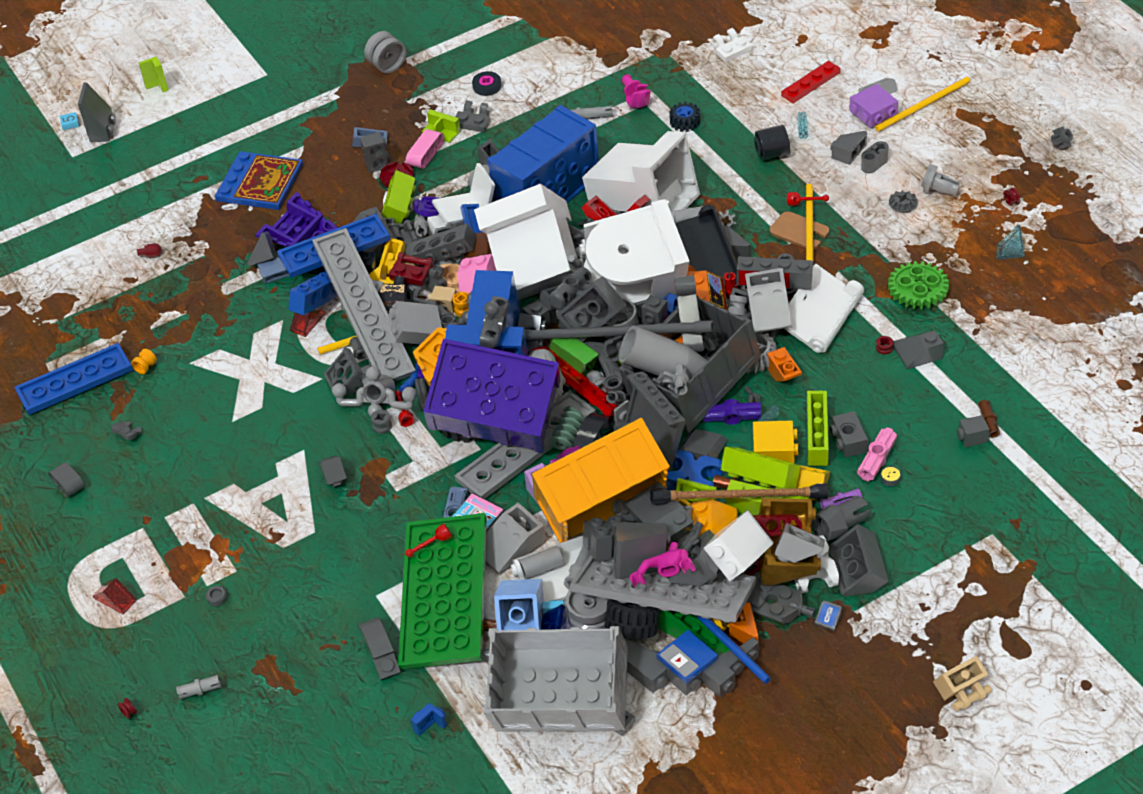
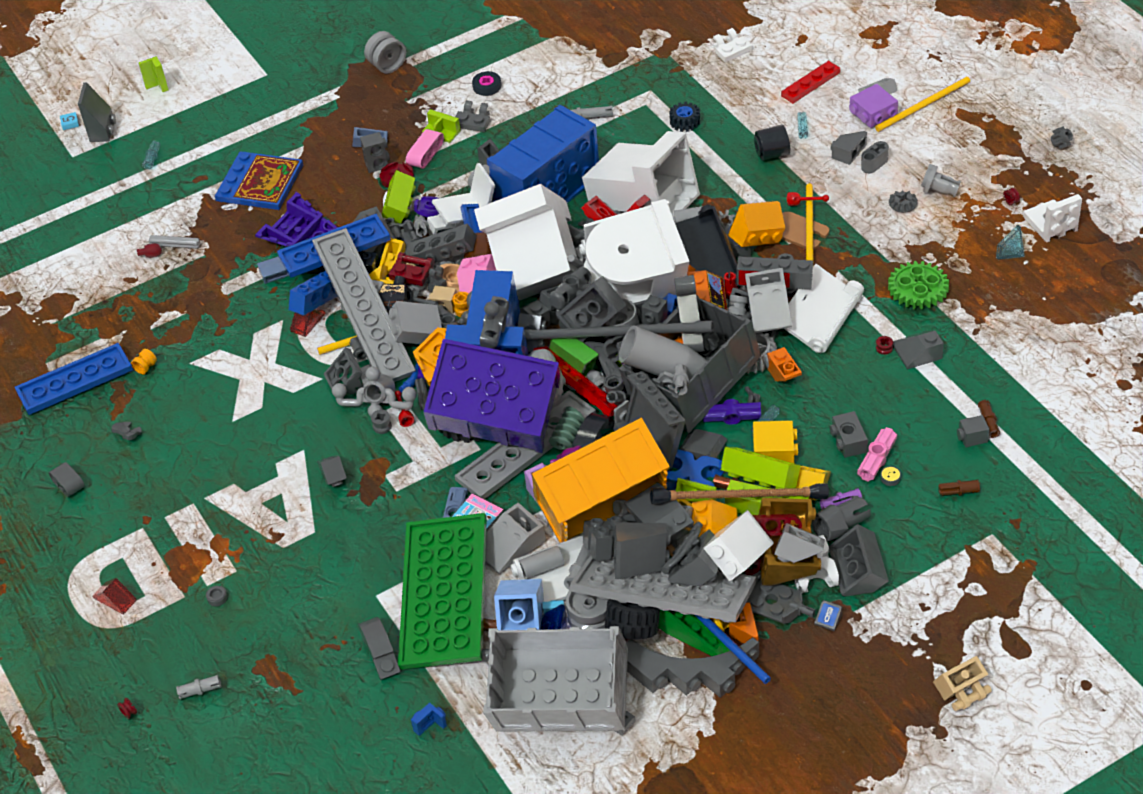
(151, 155): none -> clear light blue axle
(171, 241): none -> light grey axle
(263, 250): dark grey slope -> none
(442, 533): red hinge -> none
(635, 92): dark pink piece -> none
(668, 564): dark pink piece -> none
(687, 656): blue tile -> none
(758, 224): none -> light orange slope
(817, 428): lime brick -> none
(959, 487): none -> reddish brown axle
(1055, 217): none -> white bracket

